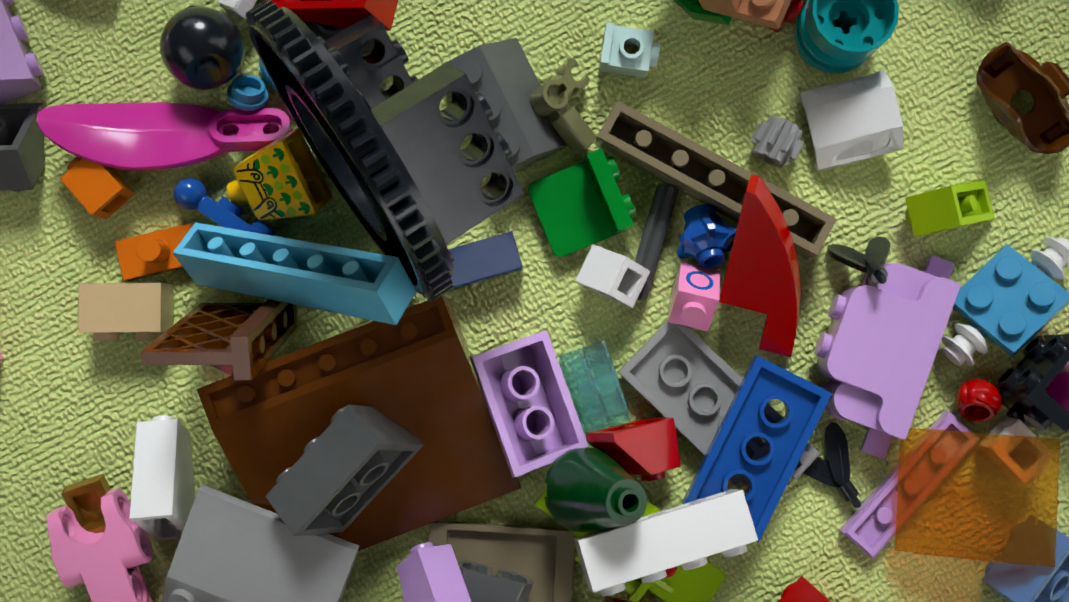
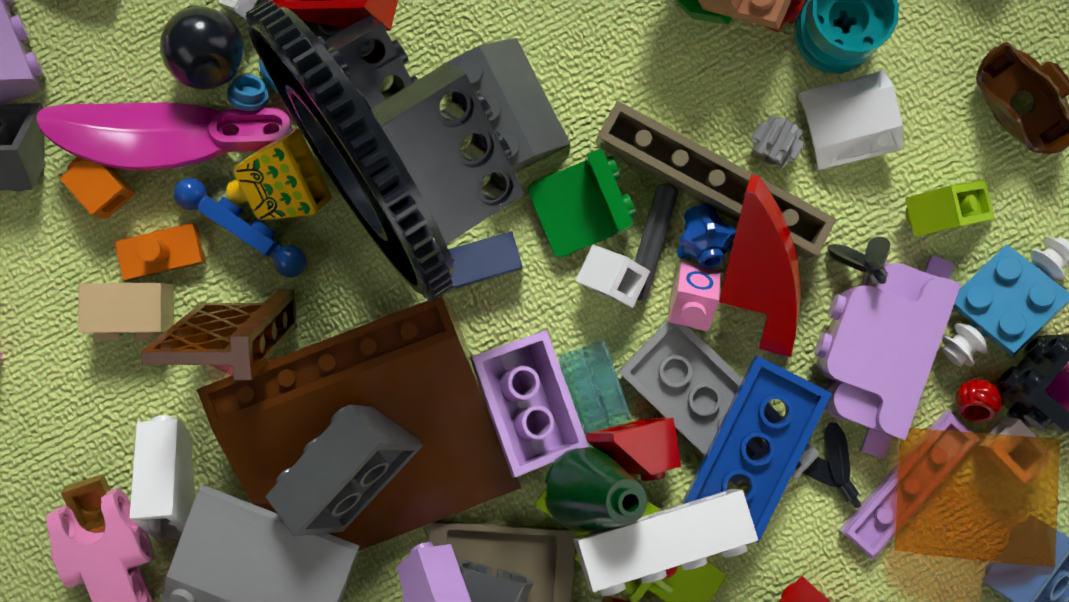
(297, 272): medium azure brick -> none
(552, 101): olive bar -> none
(618, 61): light aqua brick -> none

